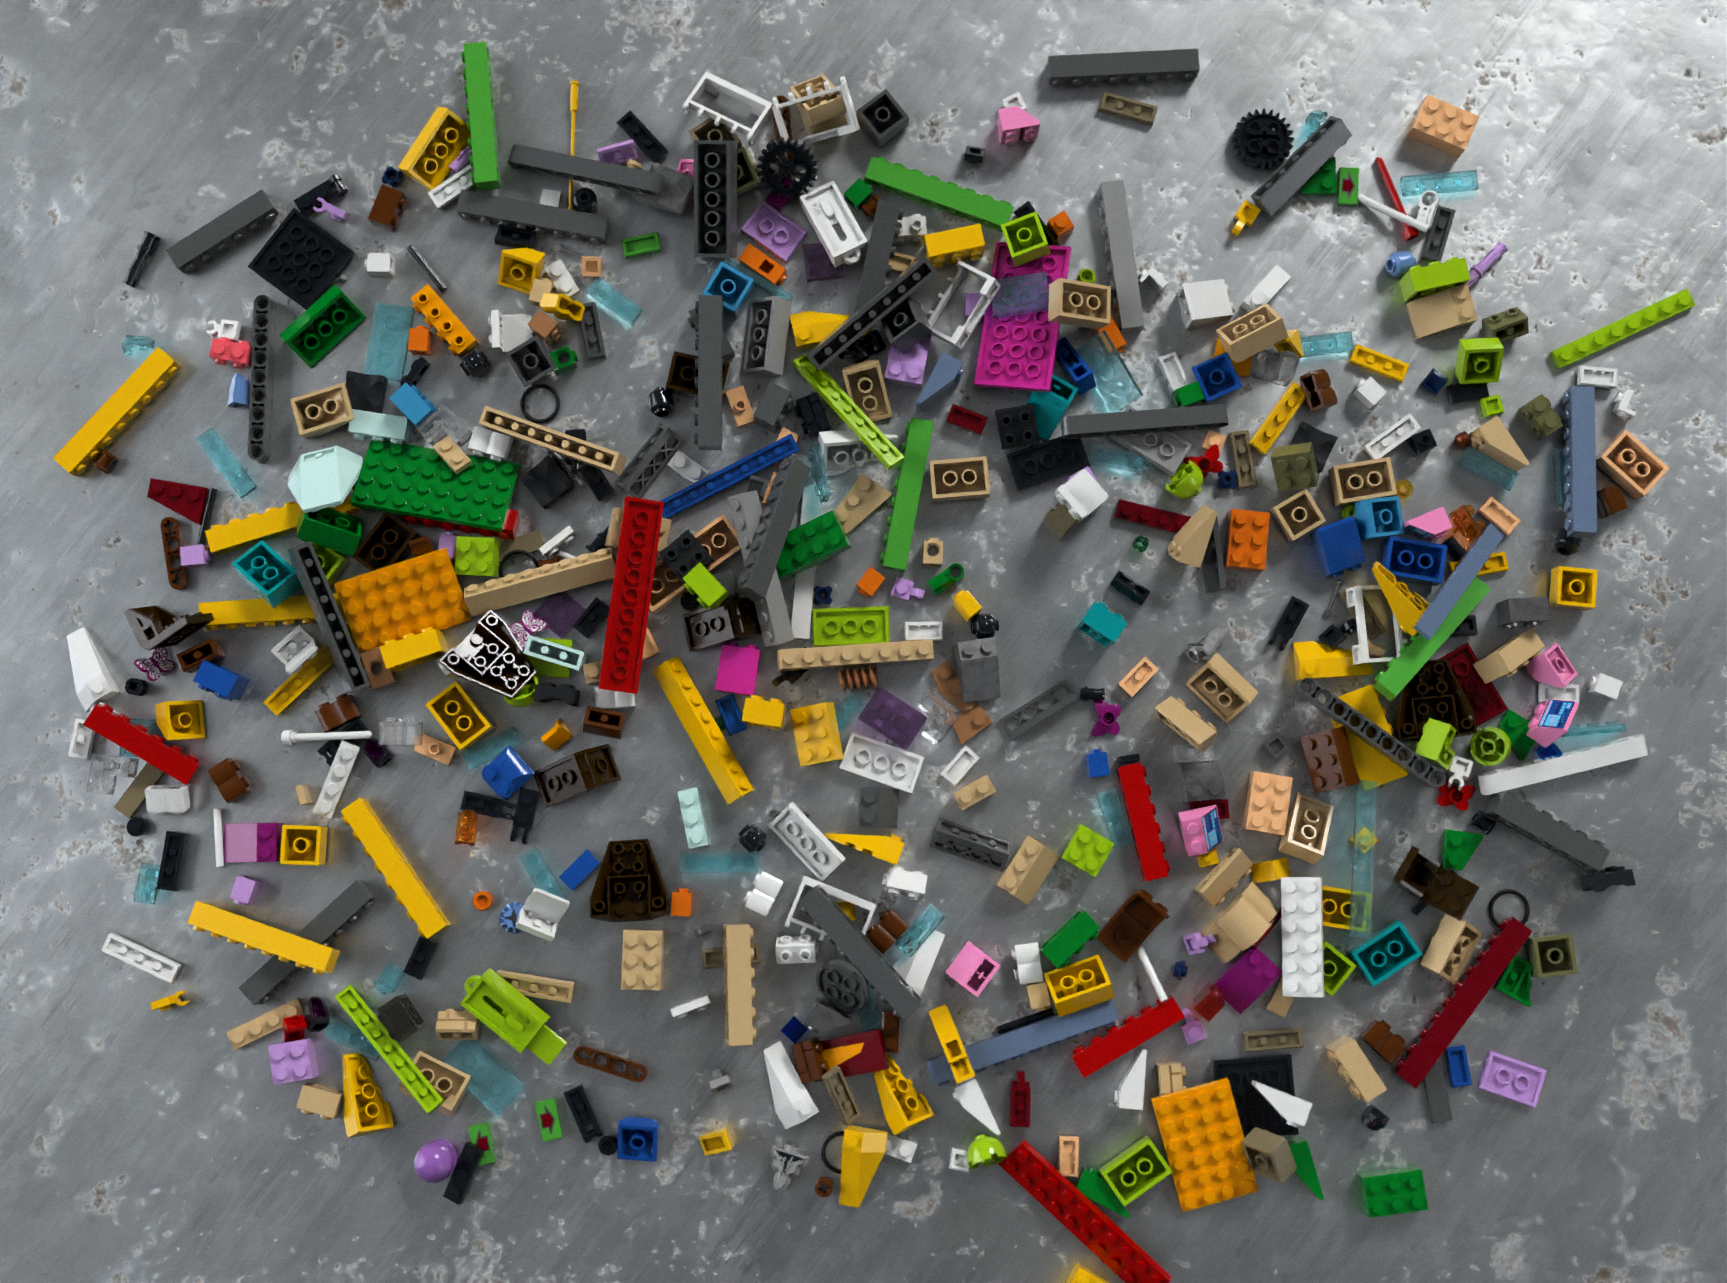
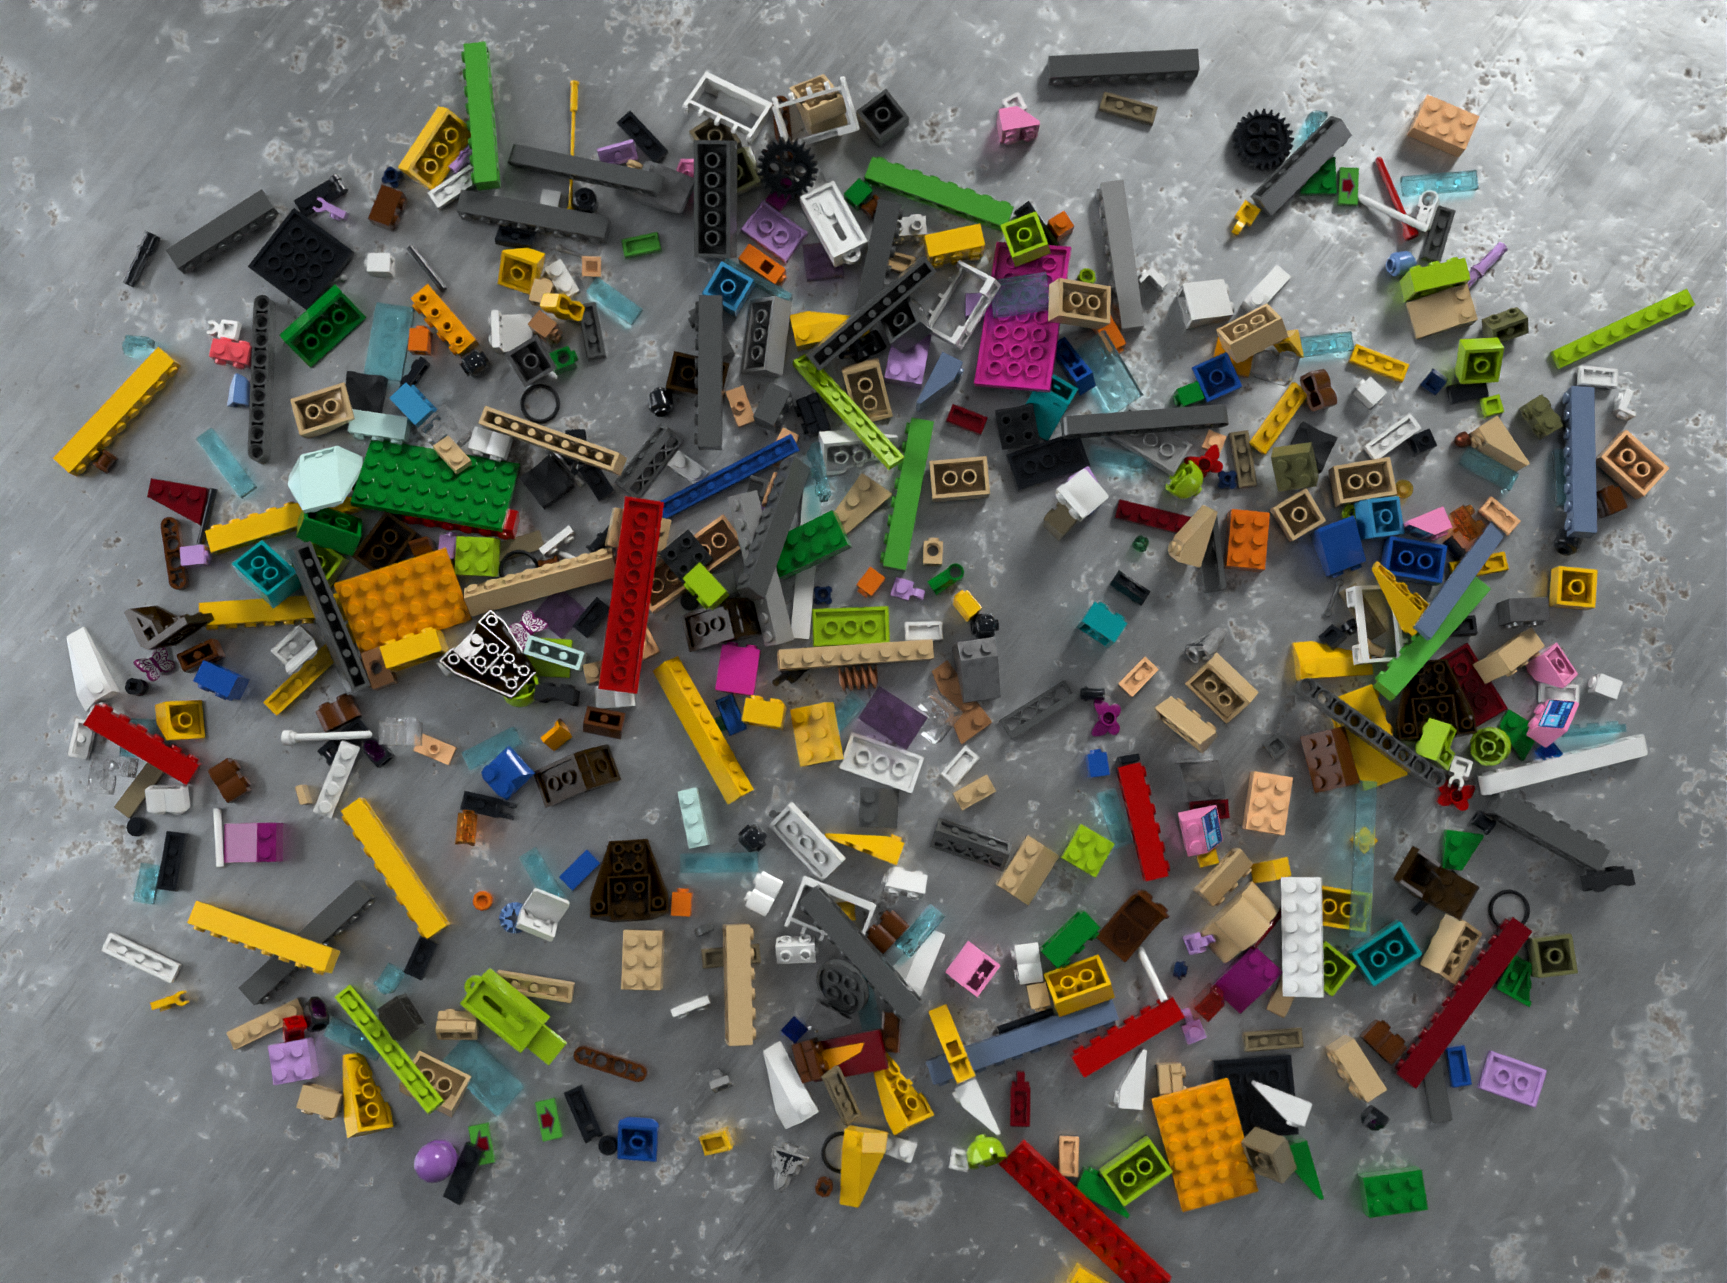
(245, 890): lavender brick -> none
(303, 845): yellow brick -> none
(460, 716): yellow brick -> none
(525, 813): black hinge -> none
(974, 154): black plate -> none
(1172, 371): white tile -> none
(1289, 621): black hinge -> none
(1307, 829): tan slope -> none

